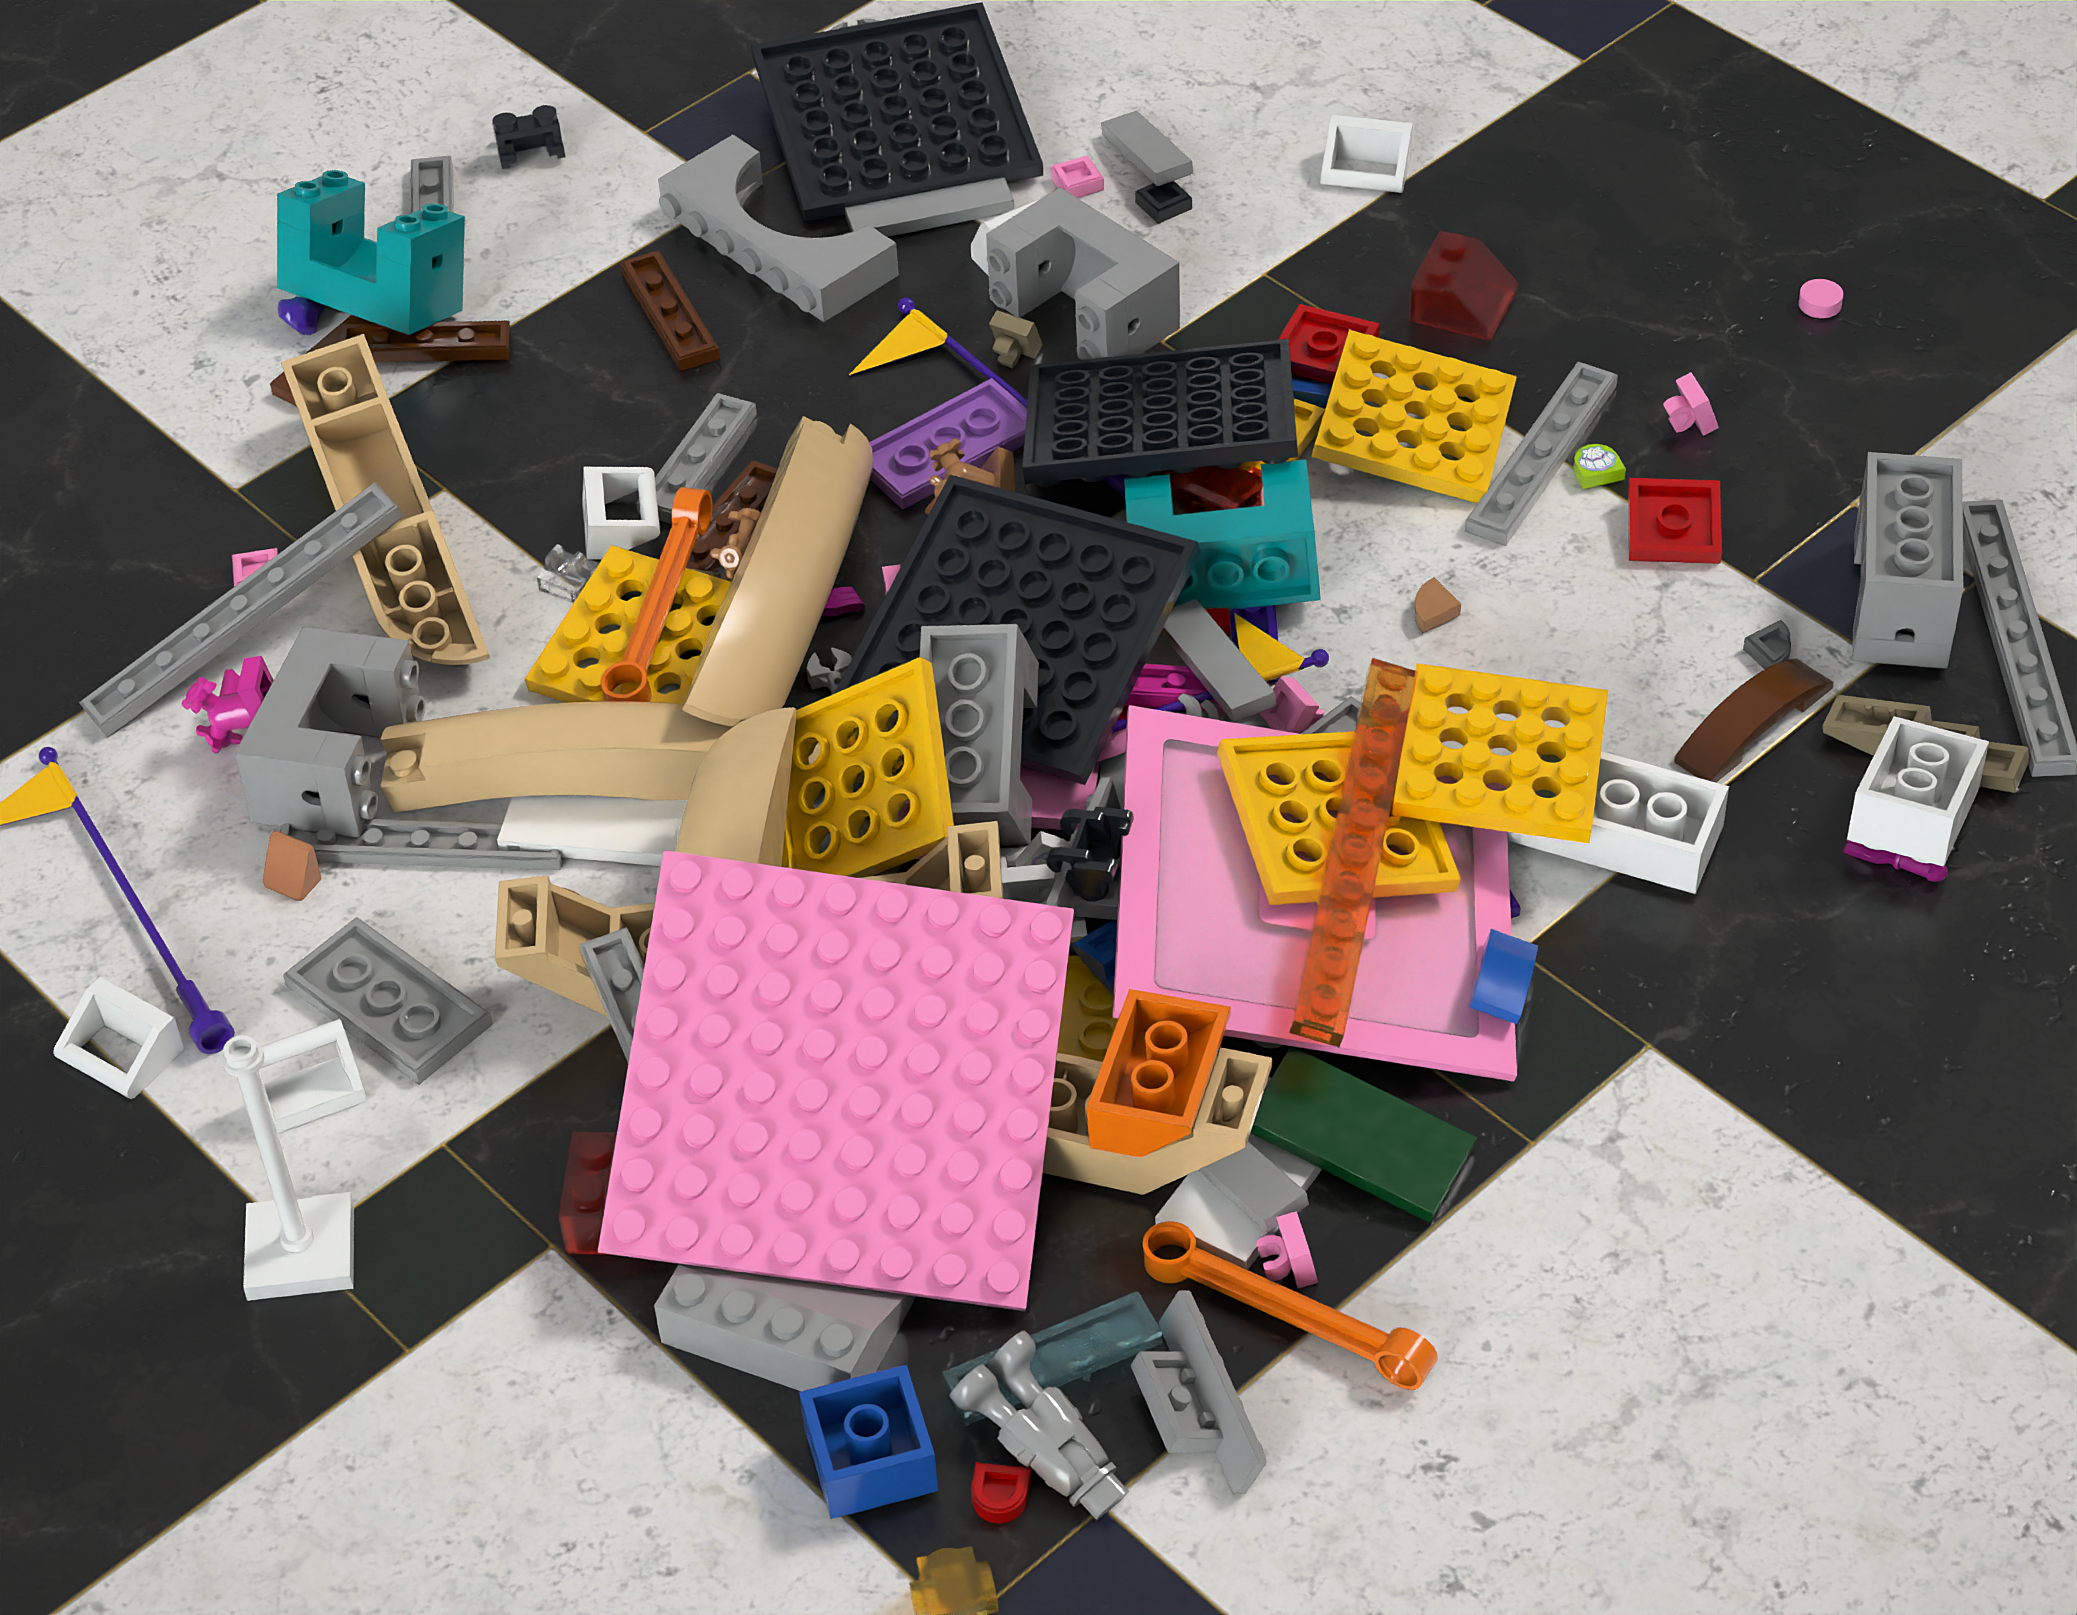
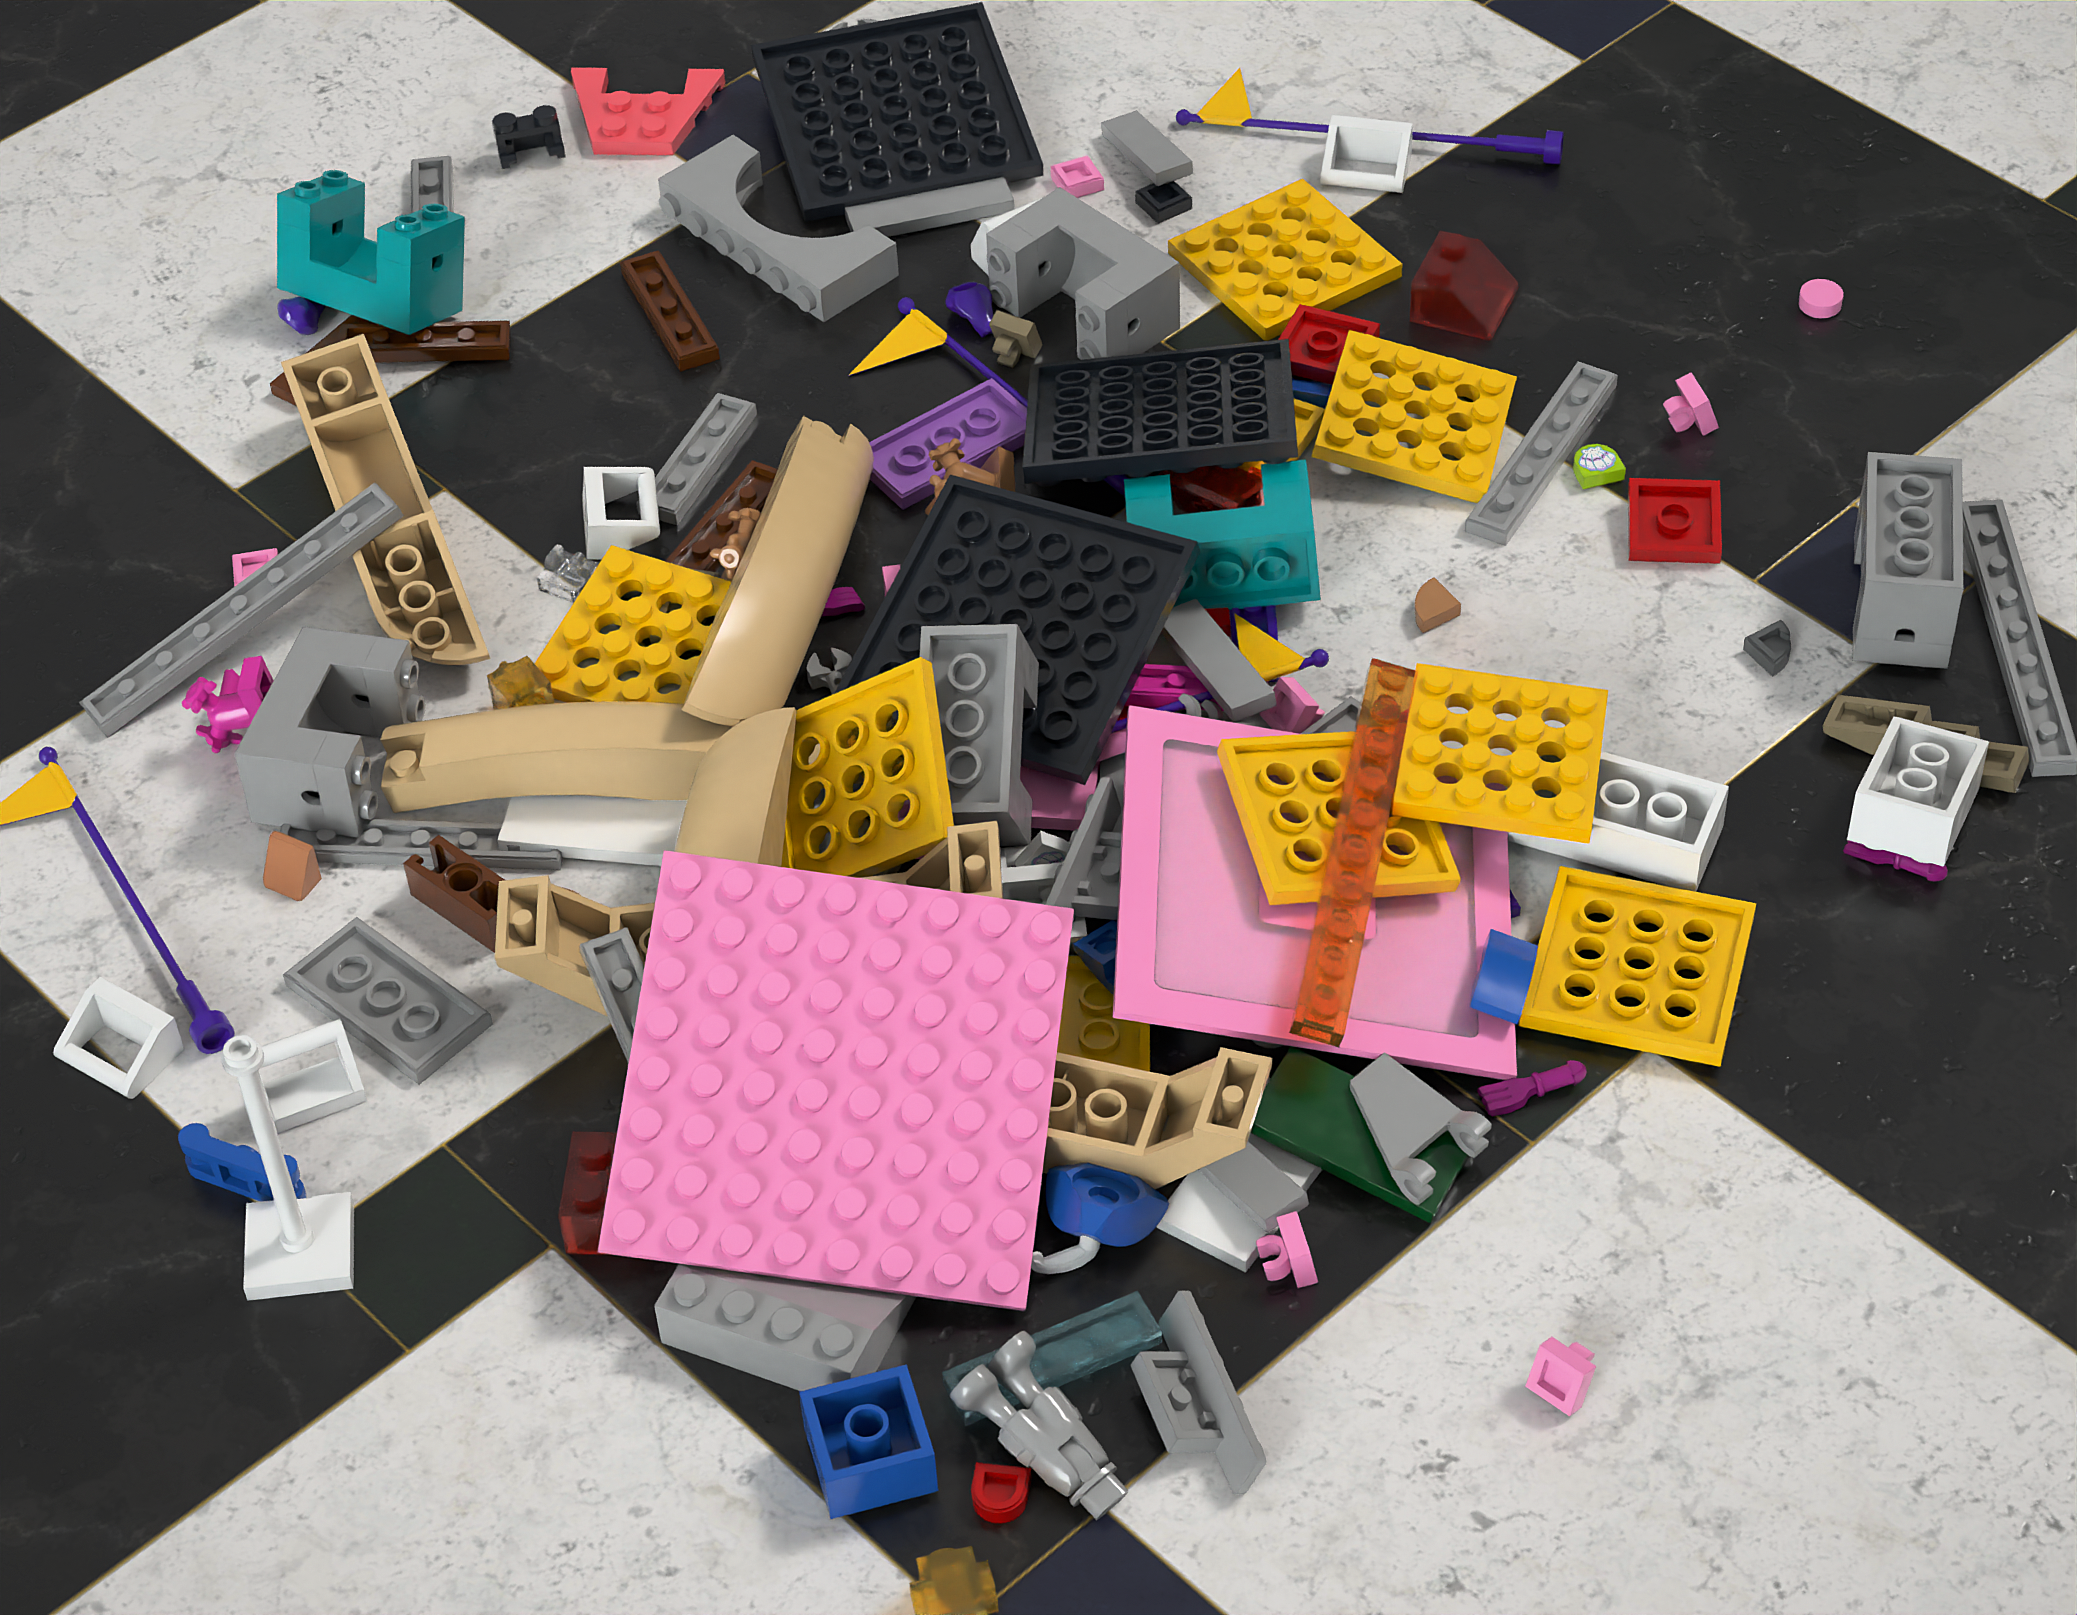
(230, 1165): none -> blue plate
(457, 889): none -> reddish brown piece
(519, 685): none -> clear yellow brick
(641, 122): none -> coral wing
(689, 519): orange piece -> none
(973, 303): none -> dark purple animal
(1093, 849): black piece -> none
(1100, 1209): none -> blue hat
(1154, 1072): orange slope -> none
(1231, 108): none -> dark purple piece
(1275, 215): none -> yellow piece
(1399, 1356): orange piece -> none
(1407, 1118): none -> light grey flag
(1515, 1092): none -> magenta piece
(1562, 1374): none -> bright pink tile
(1658, 987): none -> yellow piece
(1746, 714): reddish brown slope -> none

